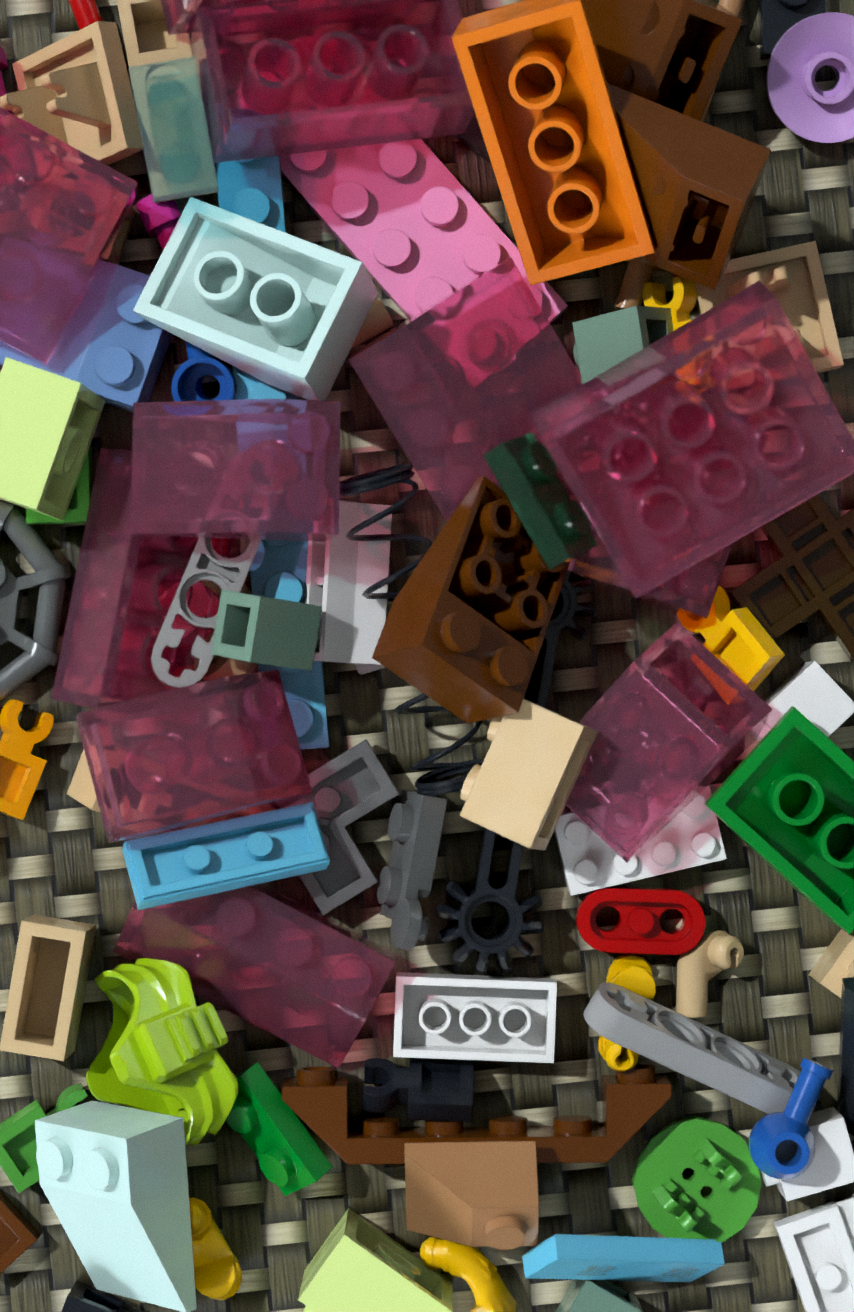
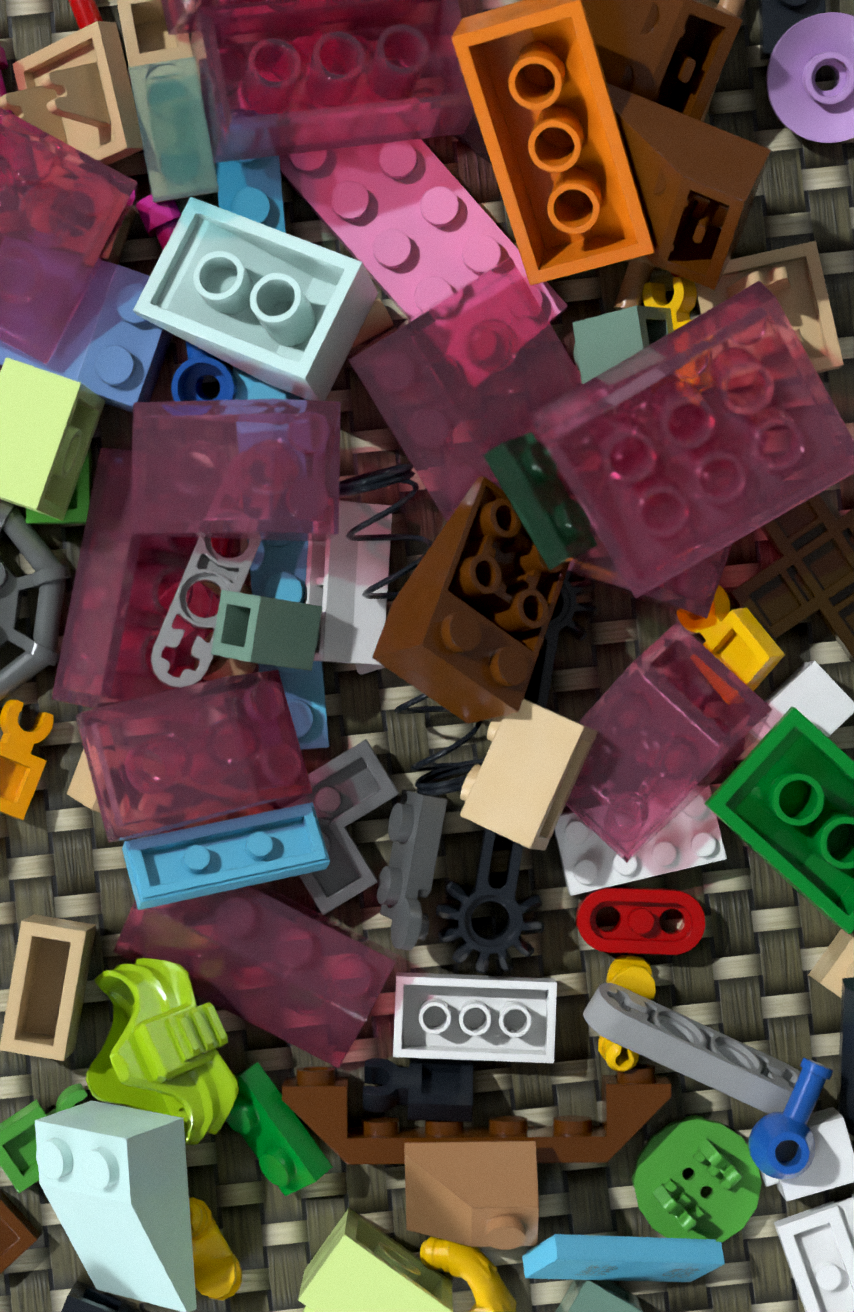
(699, 965): tan arm -> none

